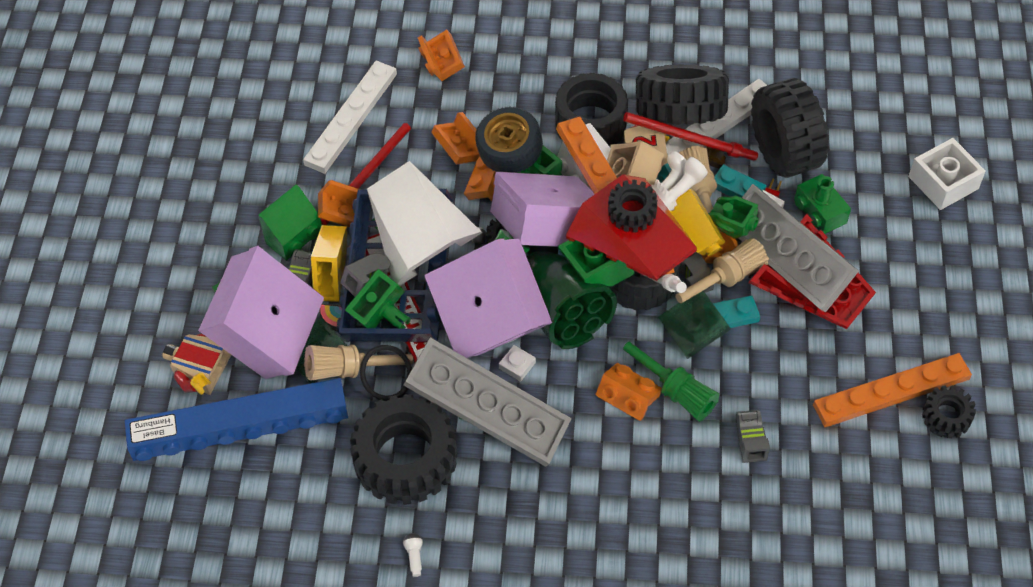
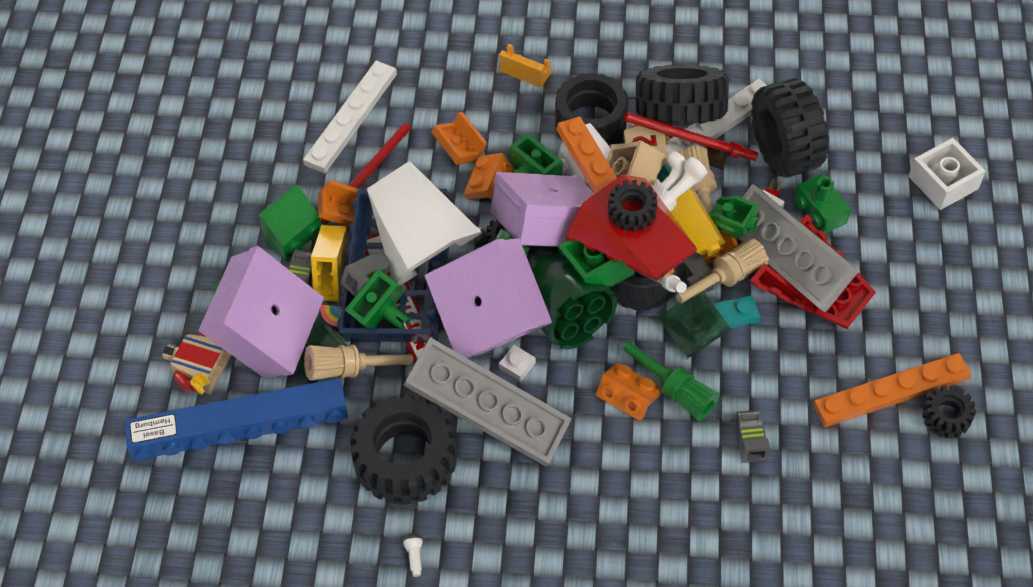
(363, 367): black tyre -> none
(441, 55): orange bracket -> none
(509, 140): black wheel -> none
(524, 68): none -> light orange hinge
(734, 183): teal plate -> none

